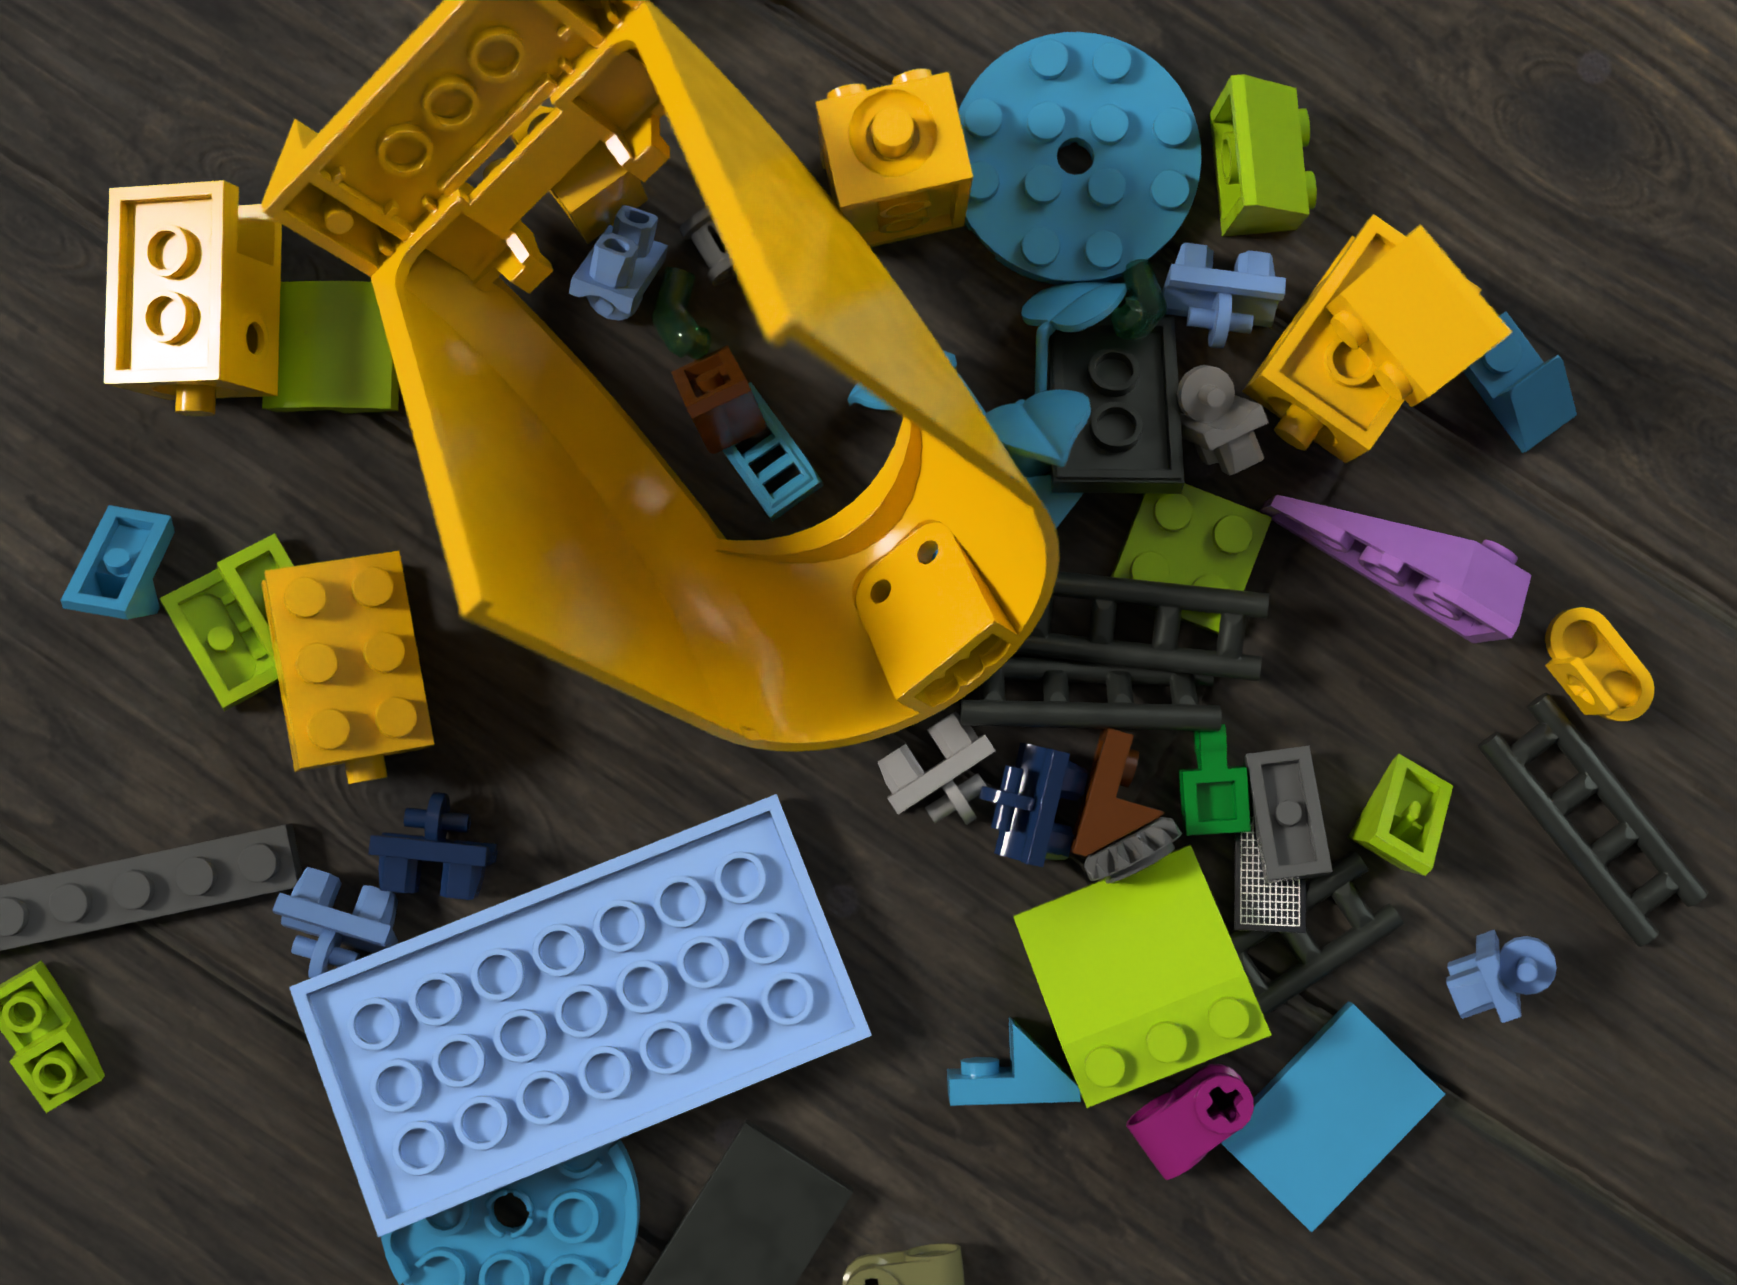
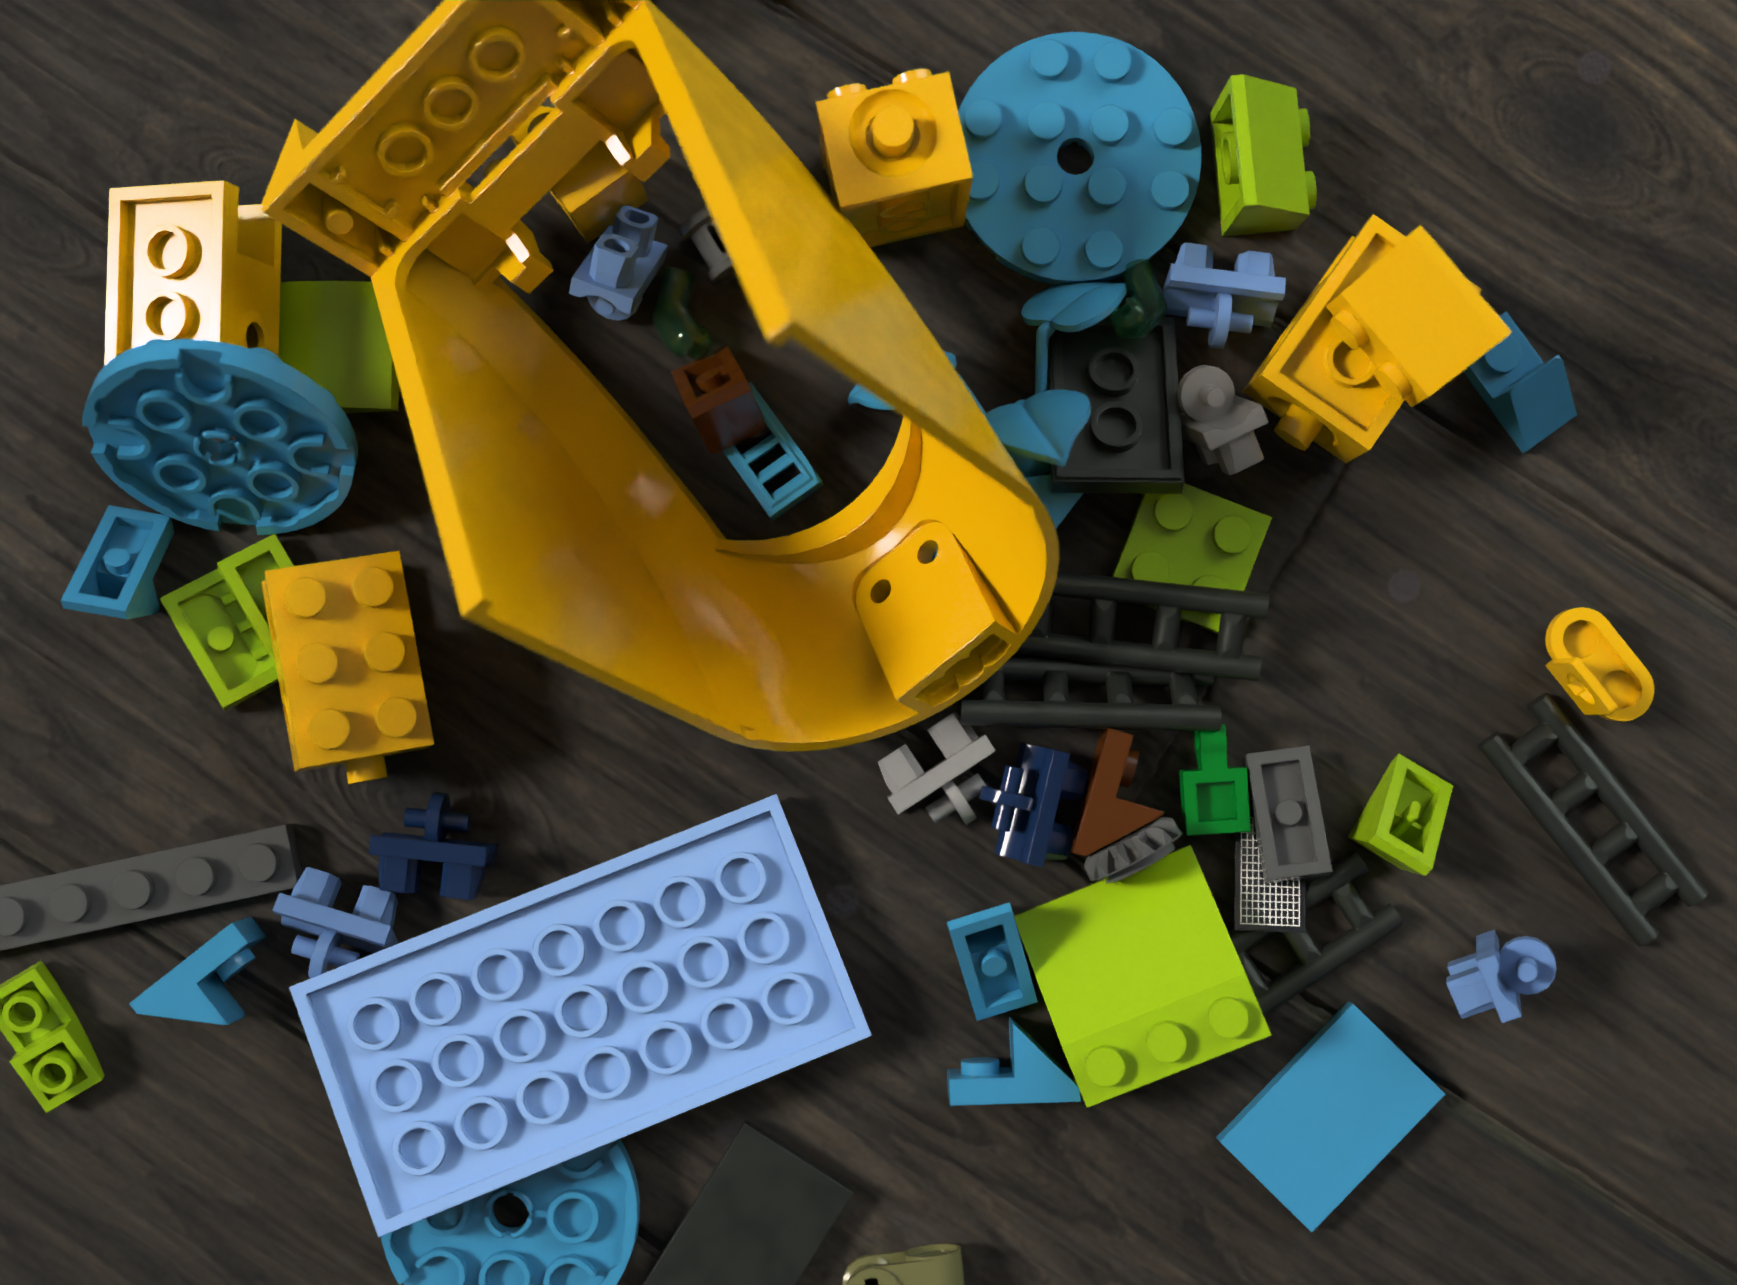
(167, 400): none -> dark azure plate
(192, 987): none -> dark azure slope
(992, 961): none -> dark azure slope
(1186, 1124): magenta piece -> none
(1447, 577): medium lavender wedge -> none

